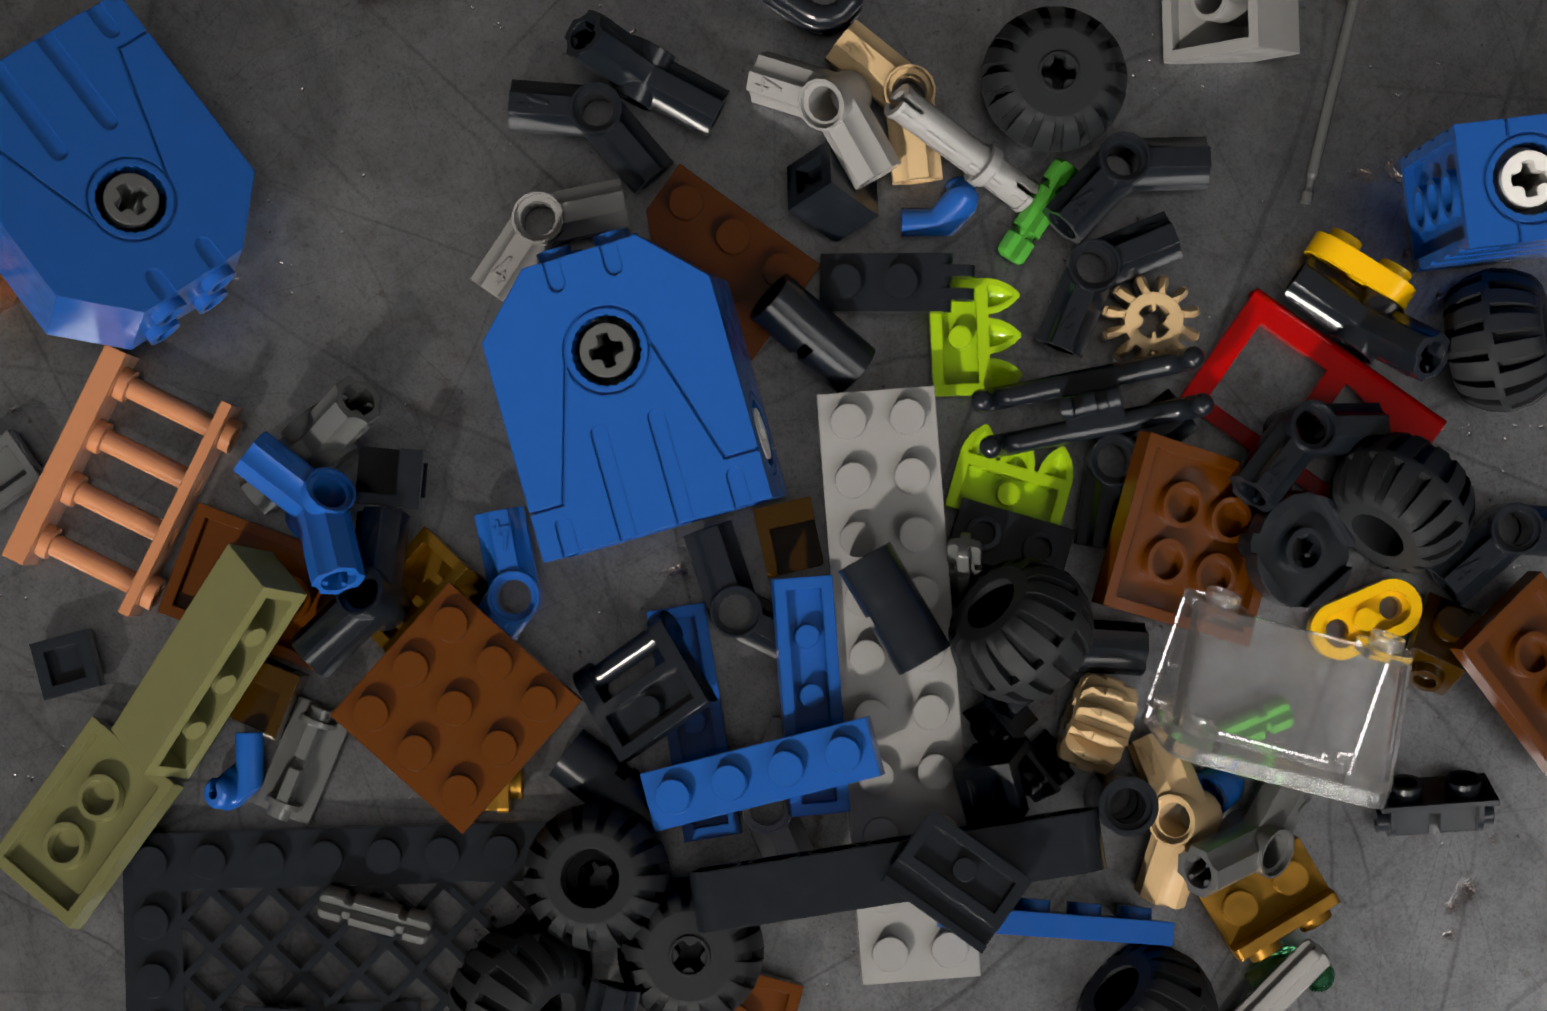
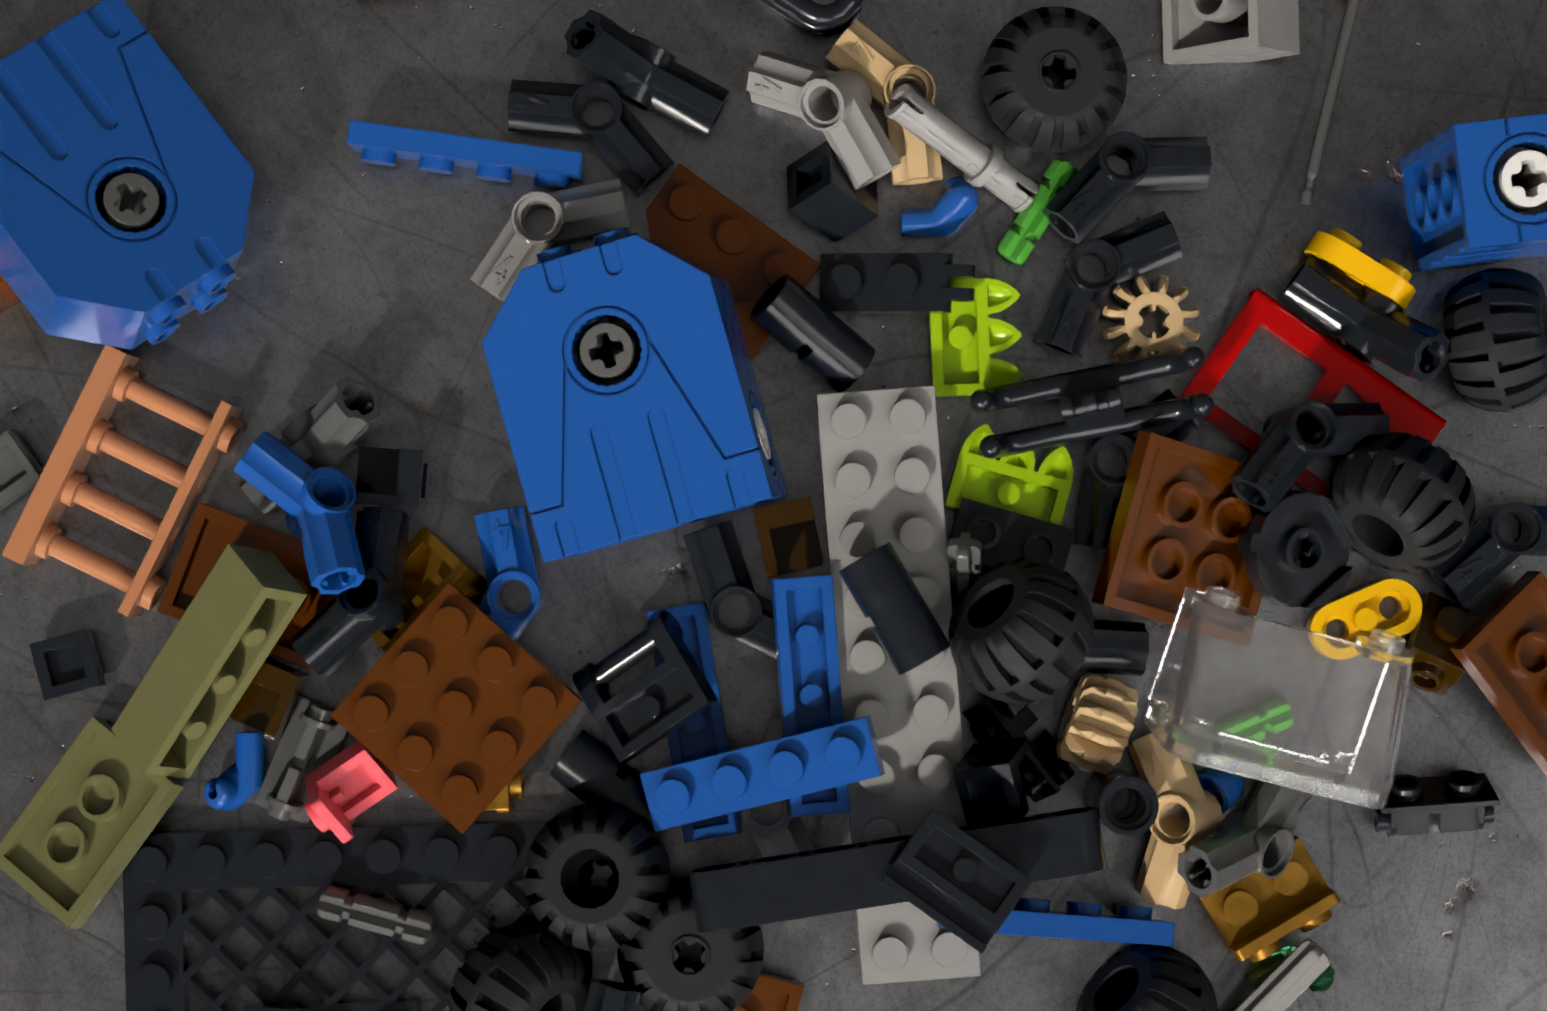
(346, 788): none -> coral bracket
(441, 151): none -> blue plate

